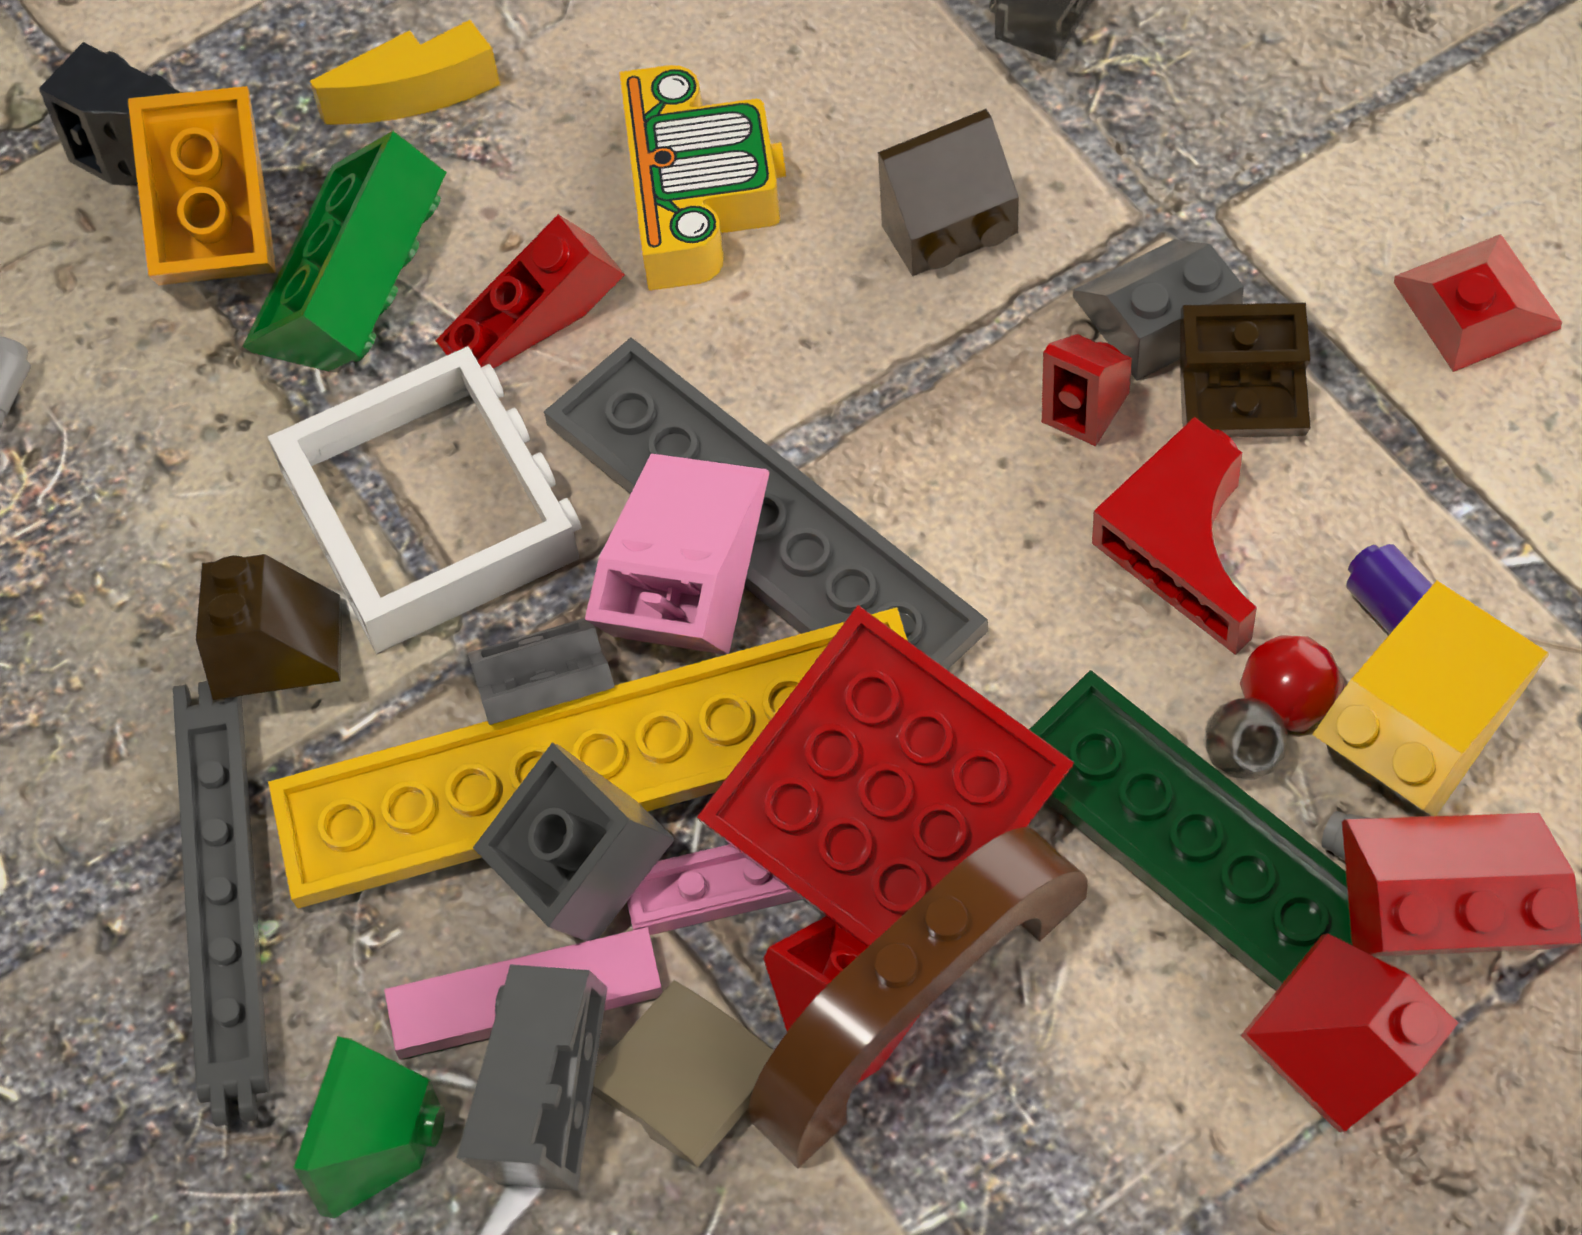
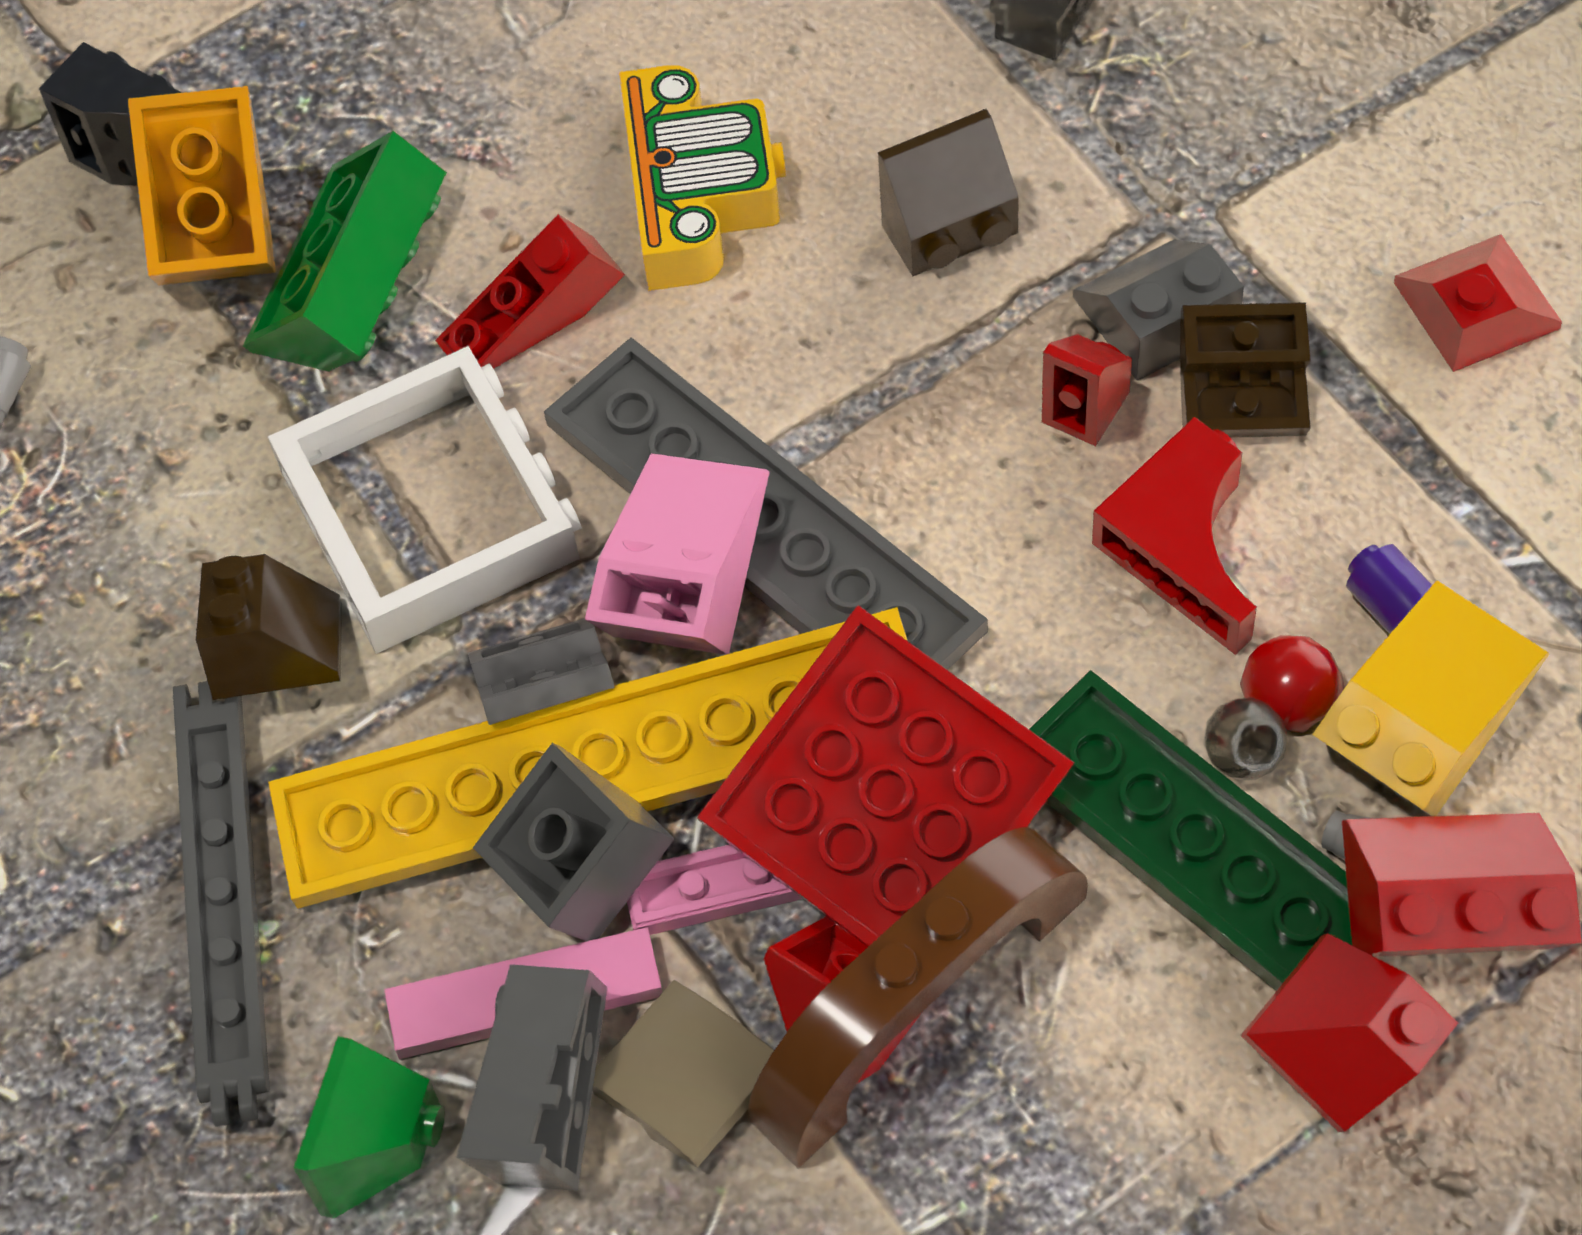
(407, 77): yellow slope -> none

